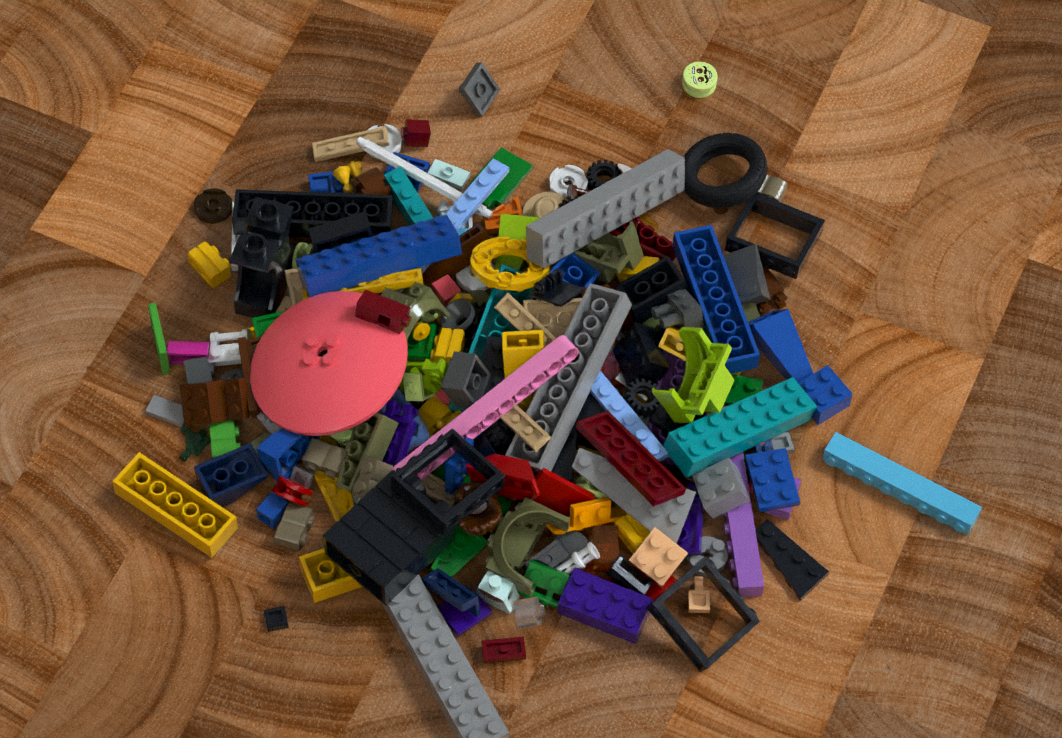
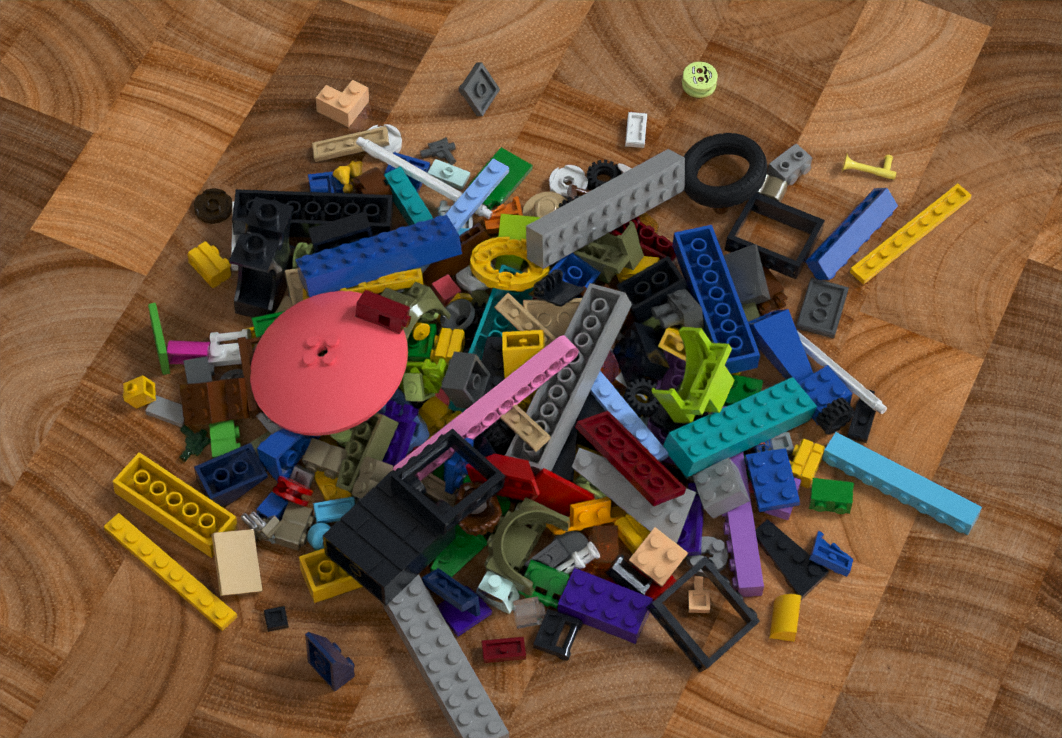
(139, 391): none -> yellow brick
(170, 572): none -> yellow plate
(236, 562): none -> tan tile
(263, 527): none -> piece
(315, 535): none -> medium azure head
(328, 661): none -> dark blue slope
(332, 510): none -> medium azure tile
(343, 105): none -> light nougat brick
(416, 133): dark red brick -> none
(441, 150): none -> dark grey piece
(551, 631): none -> black plate
(636, 130): none -> white plate
(785, 617): none -> yellow brick
(790, 165): none -> light grey brick
(806, 461): none -> yellow brick
(822, 308): none -> dark grey tile
(830, 556): none -> blue wing
(831, 496): none -> green brick
(835, 415): none -> black tyre
(851, 234): none -> brick
(851, 383): none -> white piece
(861, 421): none -> black hinge
(882, 172): none -> light yellow piece
(910, 234): none -> yellow plate

